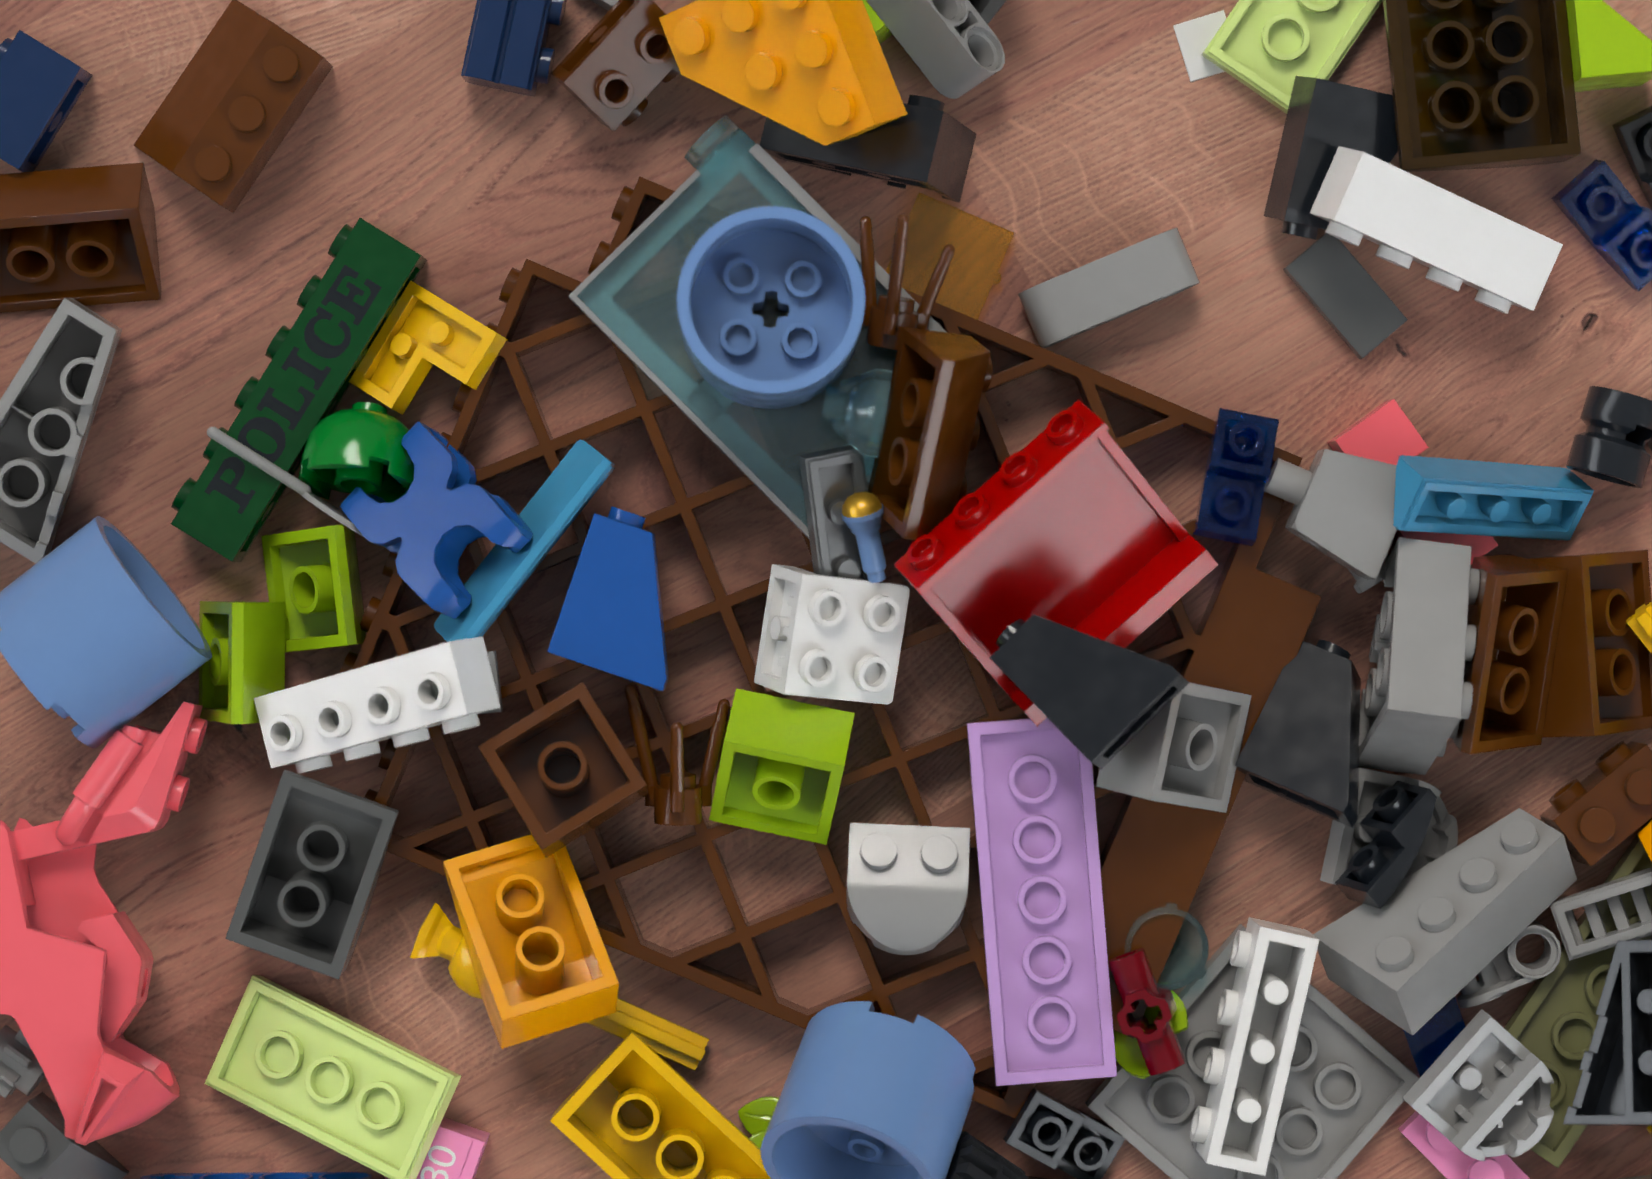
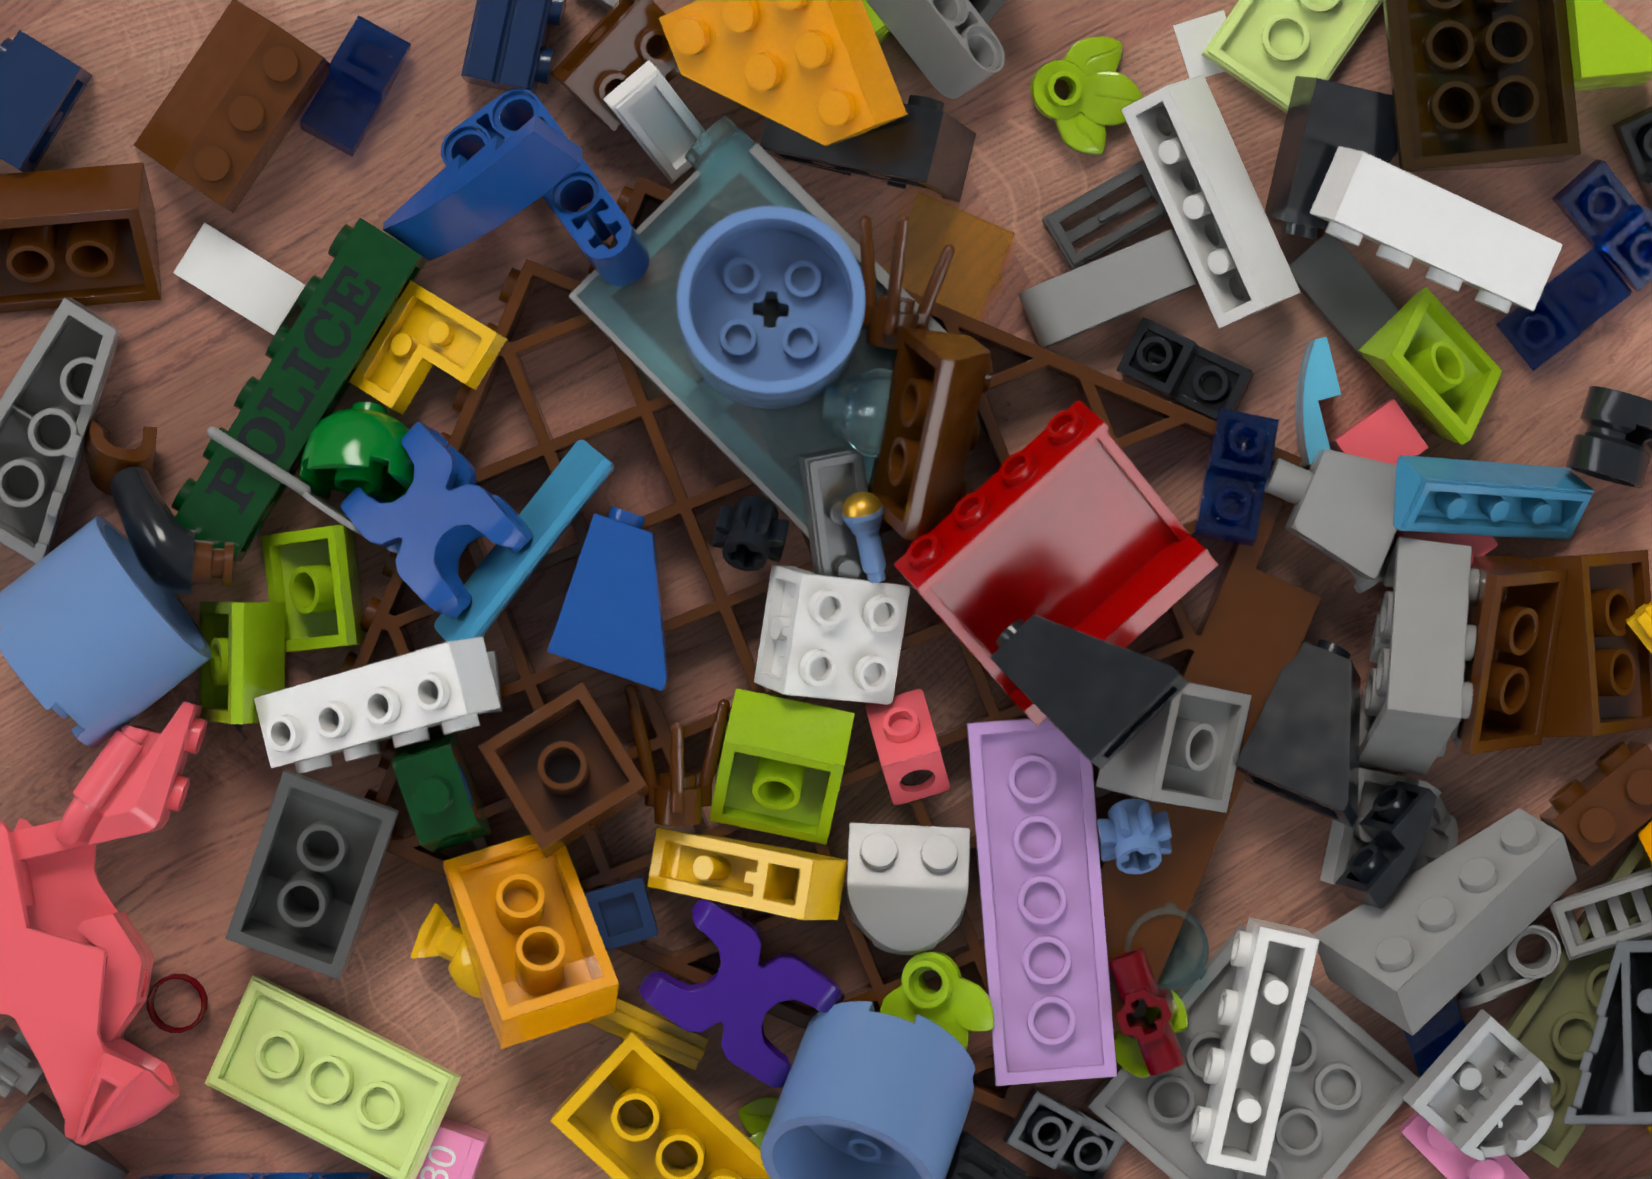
(157, 537): none -> piece
(158, 1022): none -> dark red axle
(240, 279): none -> white tile
(355, 86): none -> clear blue slope
(440, 792): none -> dark green torso
(485, 190): none -> blue slope
(587, 227): none -> blue beam
(623, 913): none -> dark blue plate
(656, 119): none -> white tile
(741, 992): none -> dark purple piece
(748, 874): none -> yellow slope
(750, 533): none -> black gear
(907, 744): none -> coral bracket
(955, 1007): none -> lime plate
(1065, 240): none -> dark grey tile
(1094, 93): none -> lime plate
(1134, 836): none -> medium blue gear
(1183, 370): none -> black slope
(1210, 200): none -> white brick
(1315, 383): none -> medium azure slope
(1434, 367): none -> lime slope
(1565, 308): none -> clear blue slope

